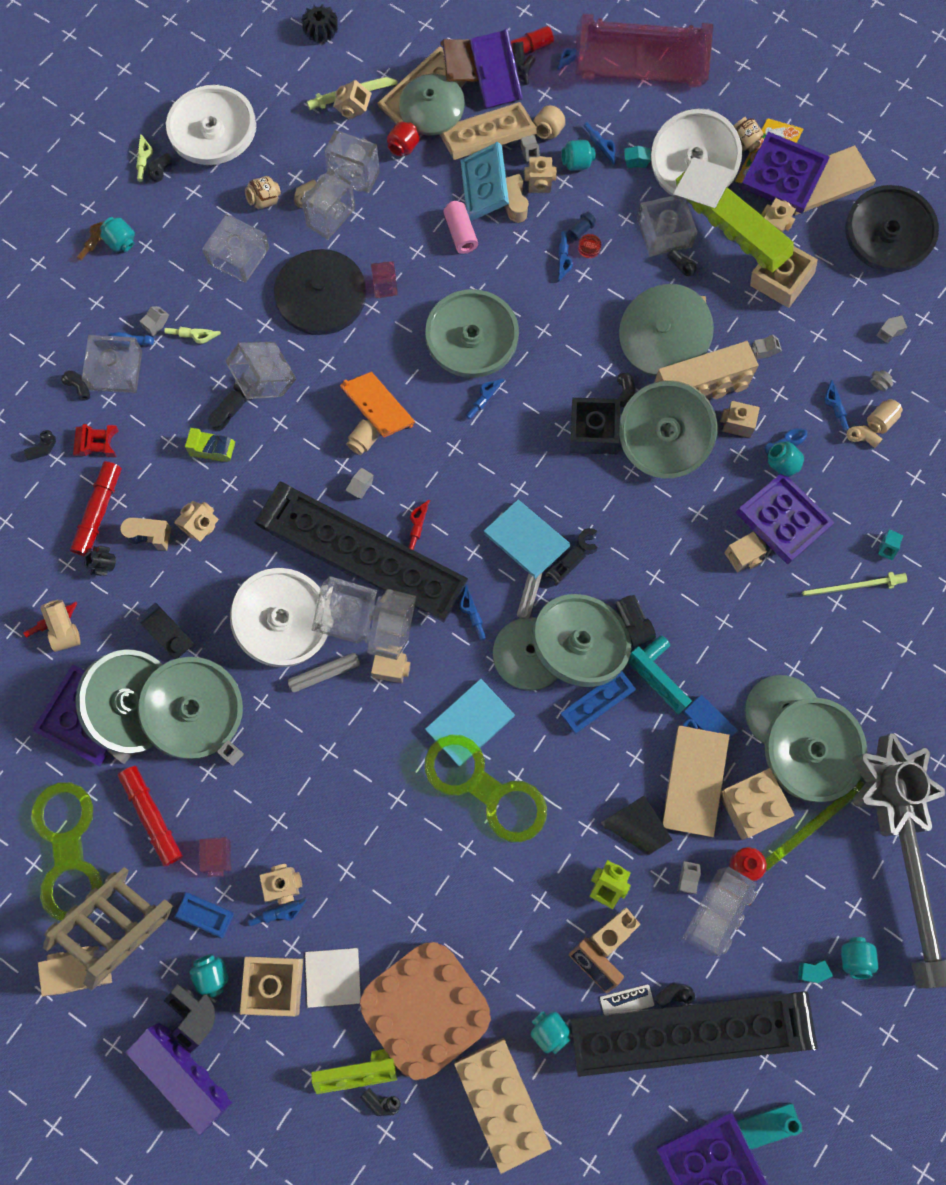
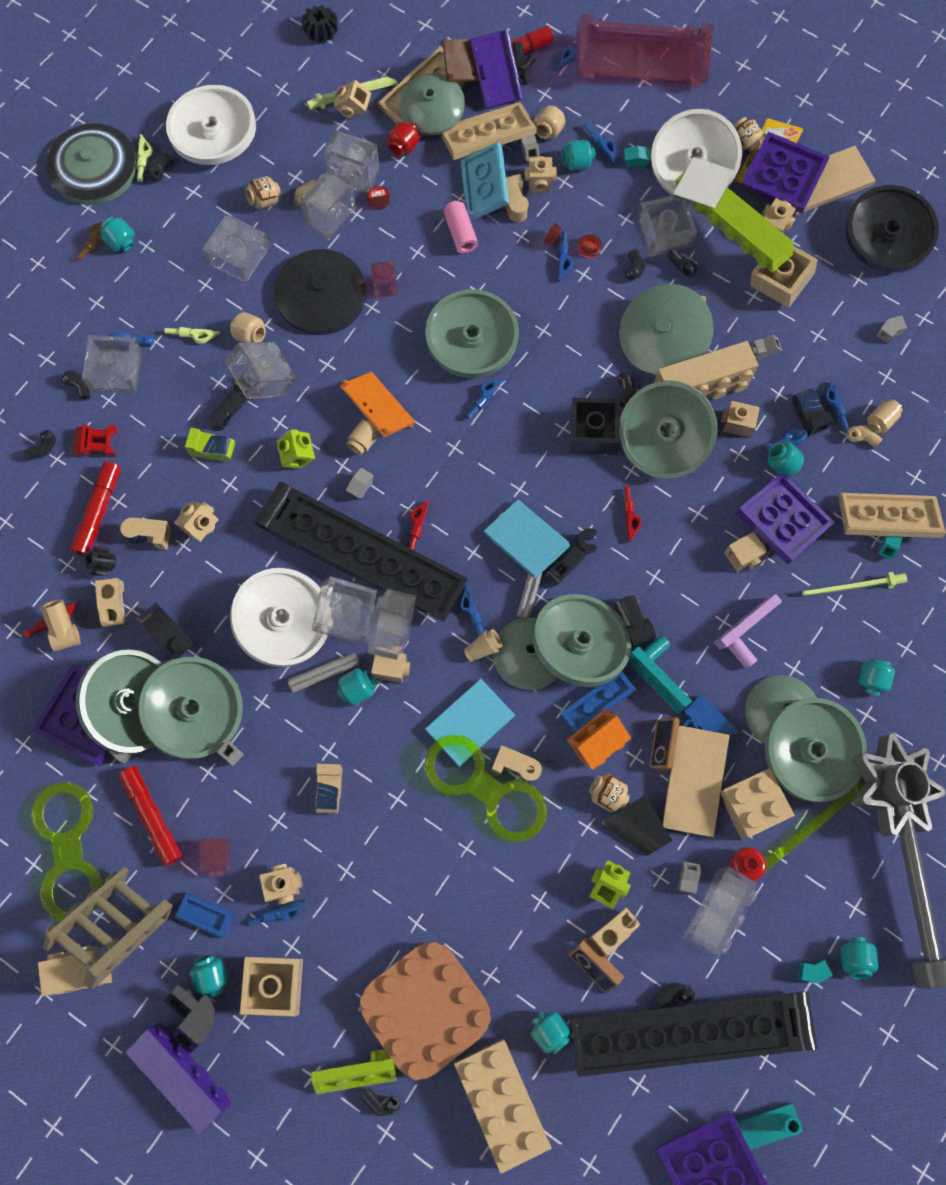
(91, 164): none -> dish
(110, 601): none -> tan leg
(154, 320): light grey piece -> none
(247, 328): none -> tan head
(295, 449): none -> lime brick
(328, 788): none -> leg
(332, 977): white sticker -> none
(356, 686): none -> teal head
(378, 197): none -> tile
(484, 645): none -> tan cone
(517, 763): none -> tan leg
(552, 235): none -> clear red tile
(582, 225): dark blue pin -> none
(599, 739): none -> orange brick
(609, 792): none -> tan head
(627, 1000): white sticker -> none
(630, 516): none -> red hand
(637, 267): none -> black arm
(664, 744): none -> slope
(731, 637): none -> lavender piece
(811, 412): none -> black leg
(876, 676): none -> teal head
(881, 380): light grey plate -> none
(891, 515): none -> tan tile

